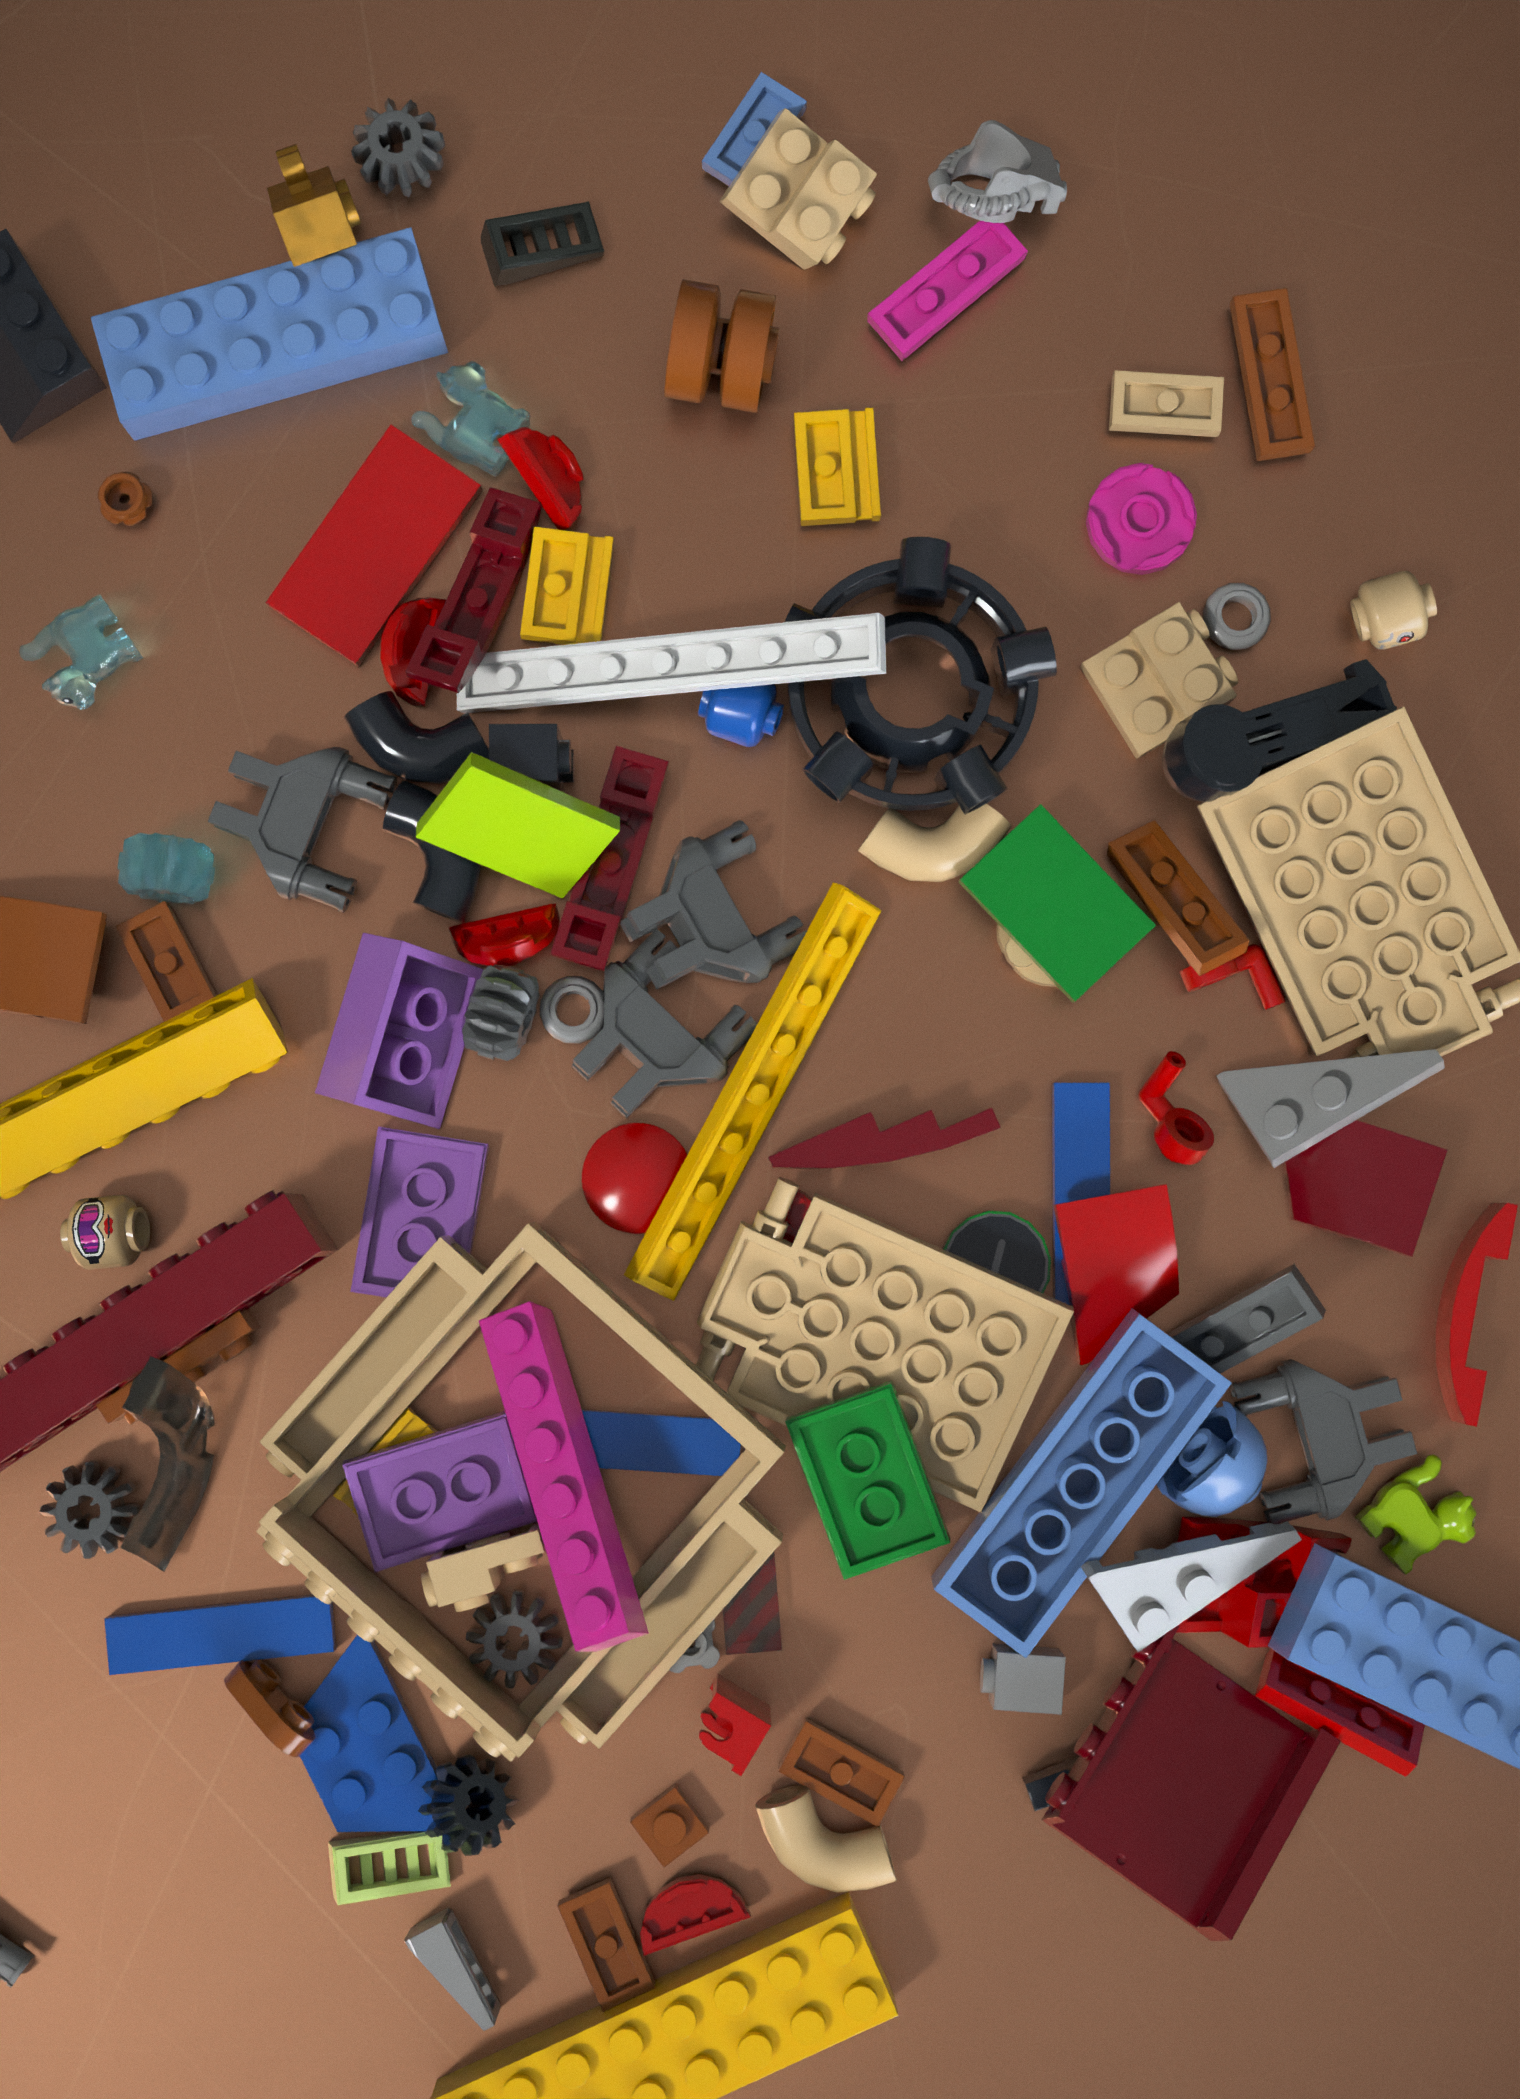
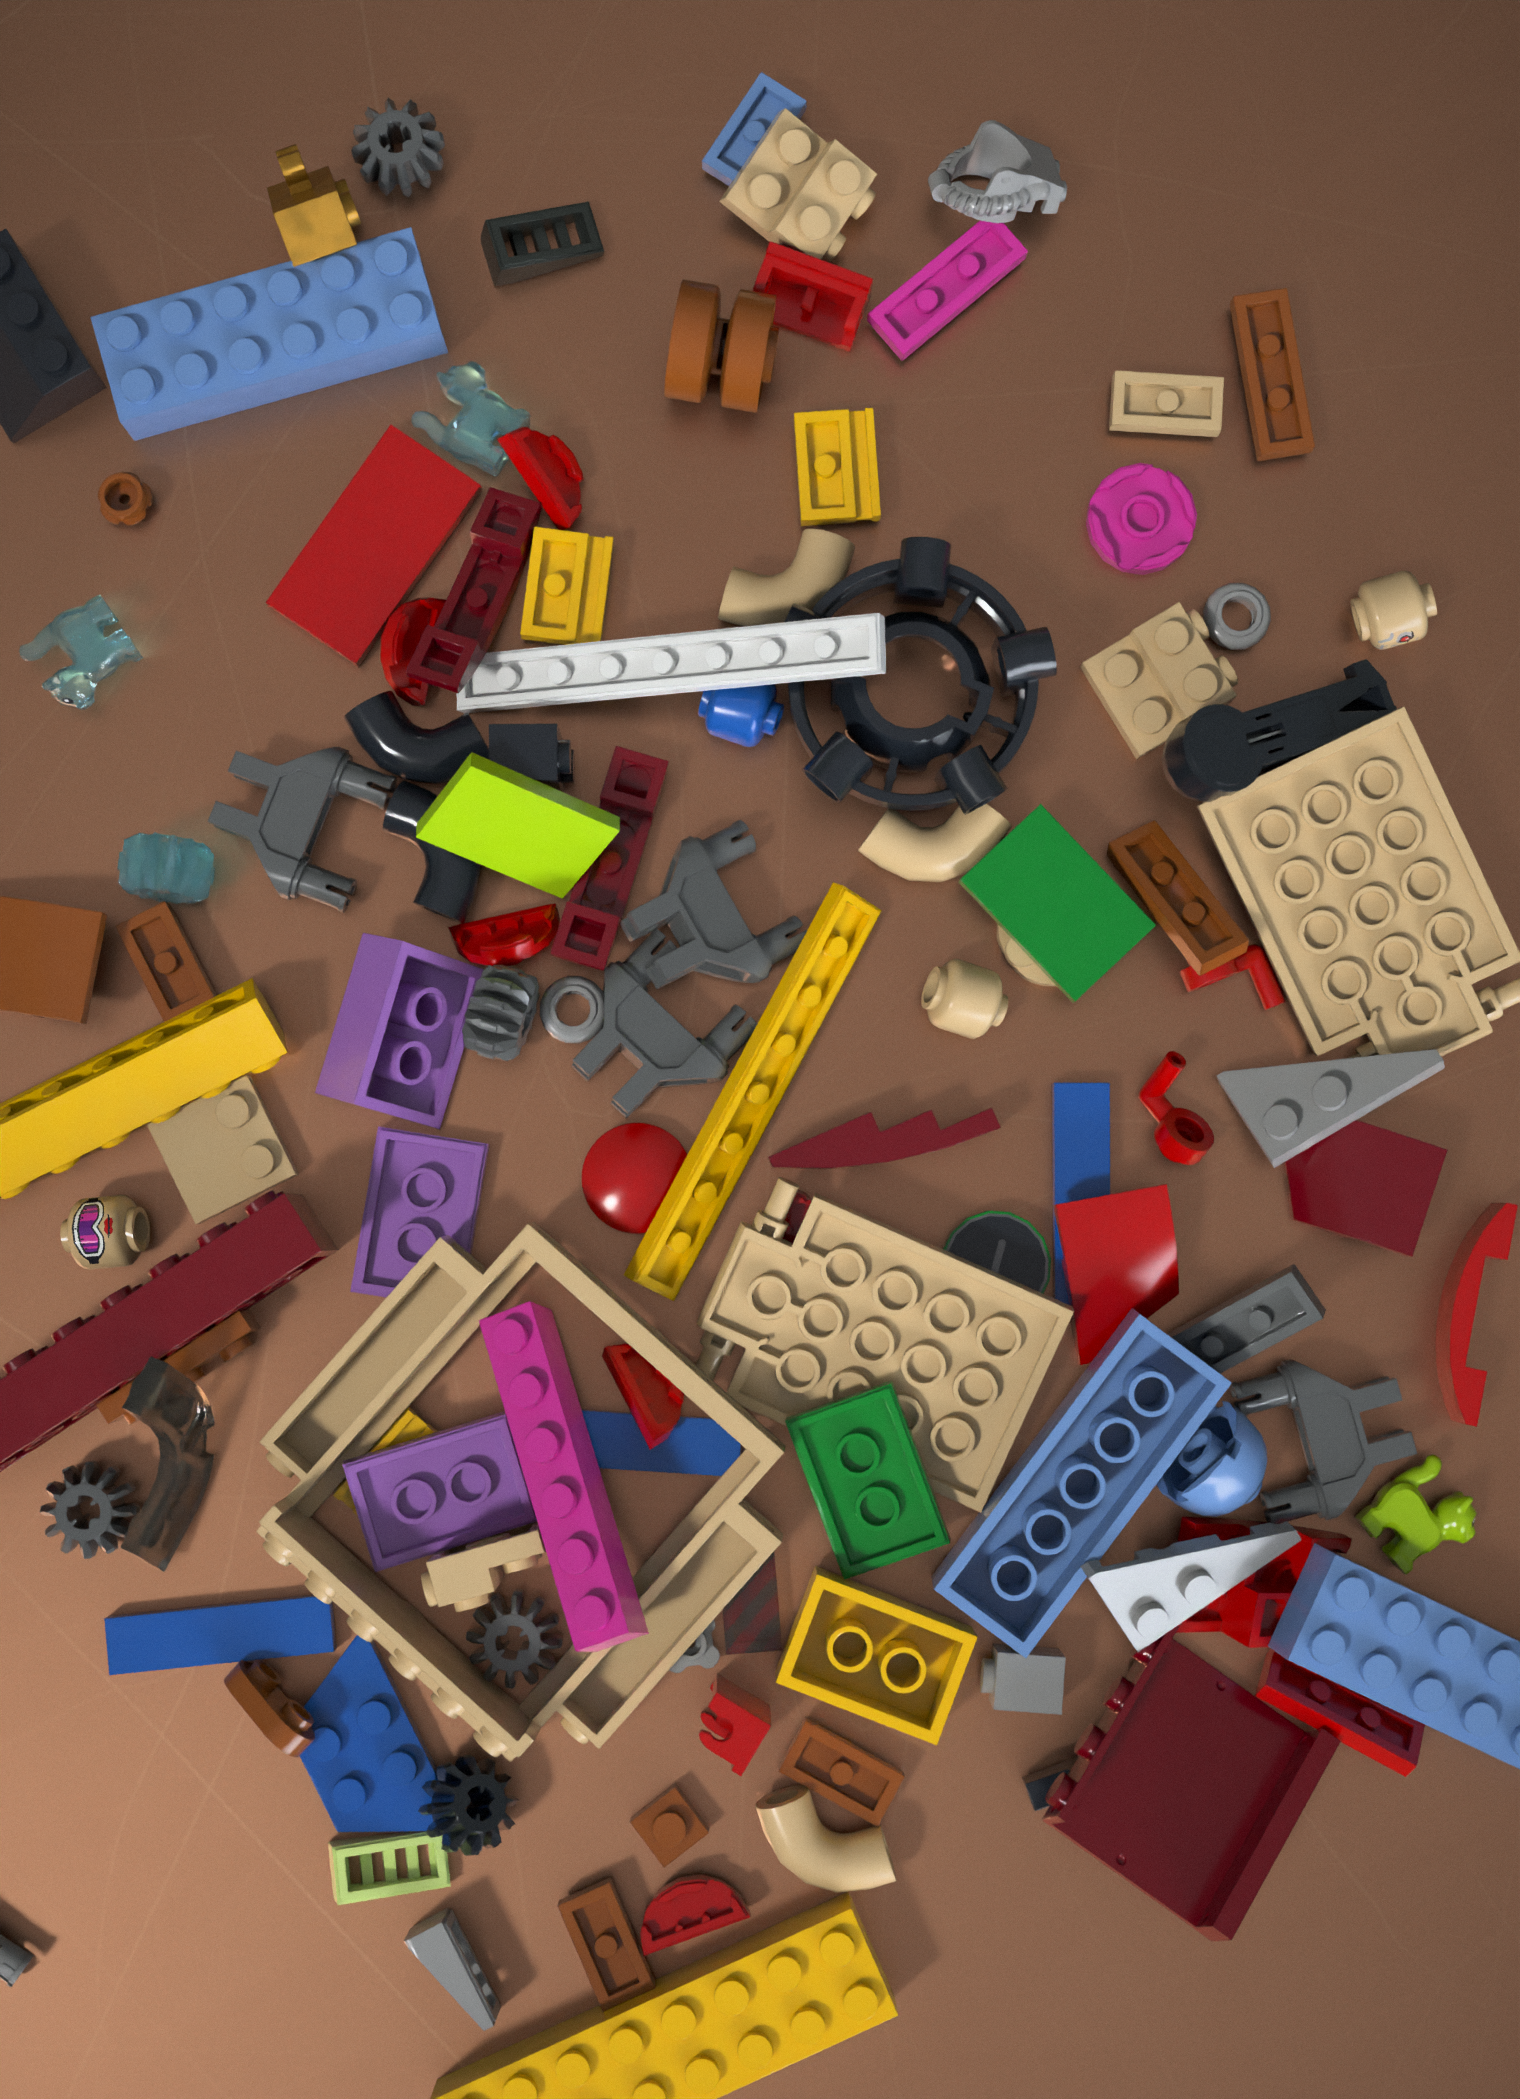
(223, 1150): none -> tan plate
(647, 1392): none -> red plate
(767, 599): none -> tan cylinder
(814, 295): none -> red hinge
(875, 1655): none -> yellow brick
(964, 998): none -> tan head

